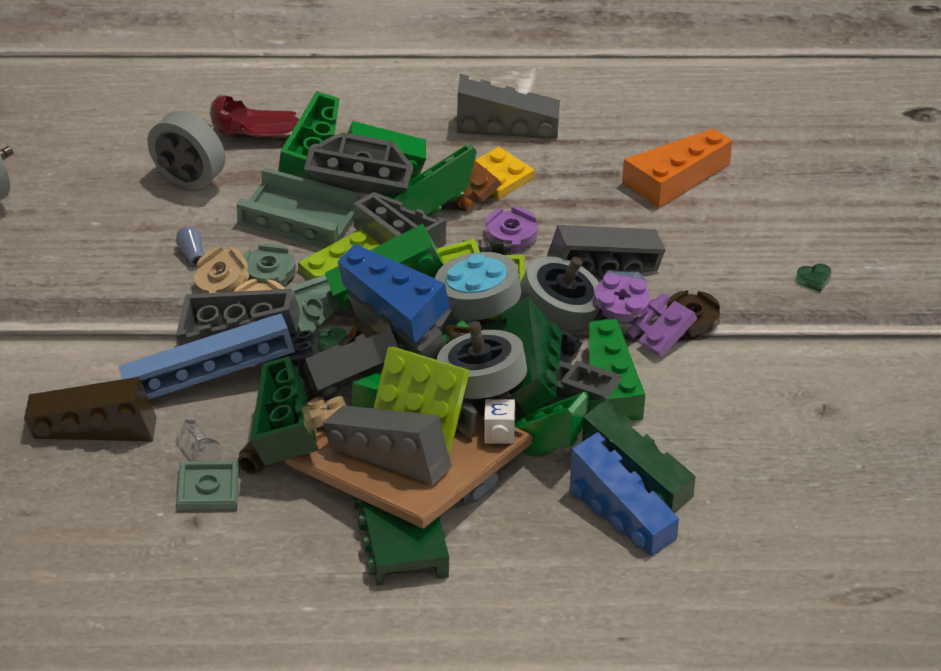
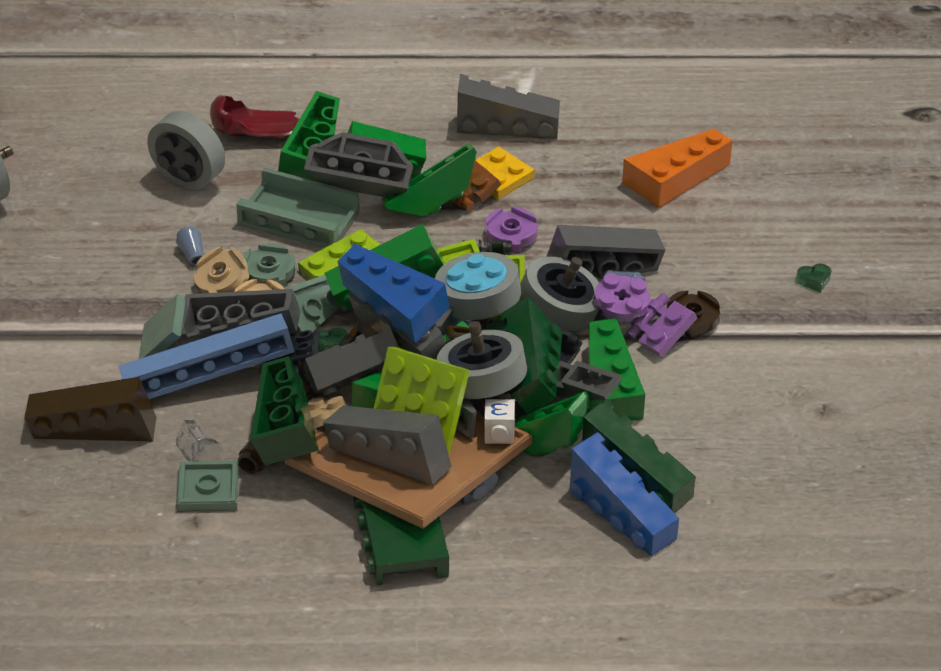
(163, 328): none -> sand green tile
(387, 218): dark grey wedge -> none

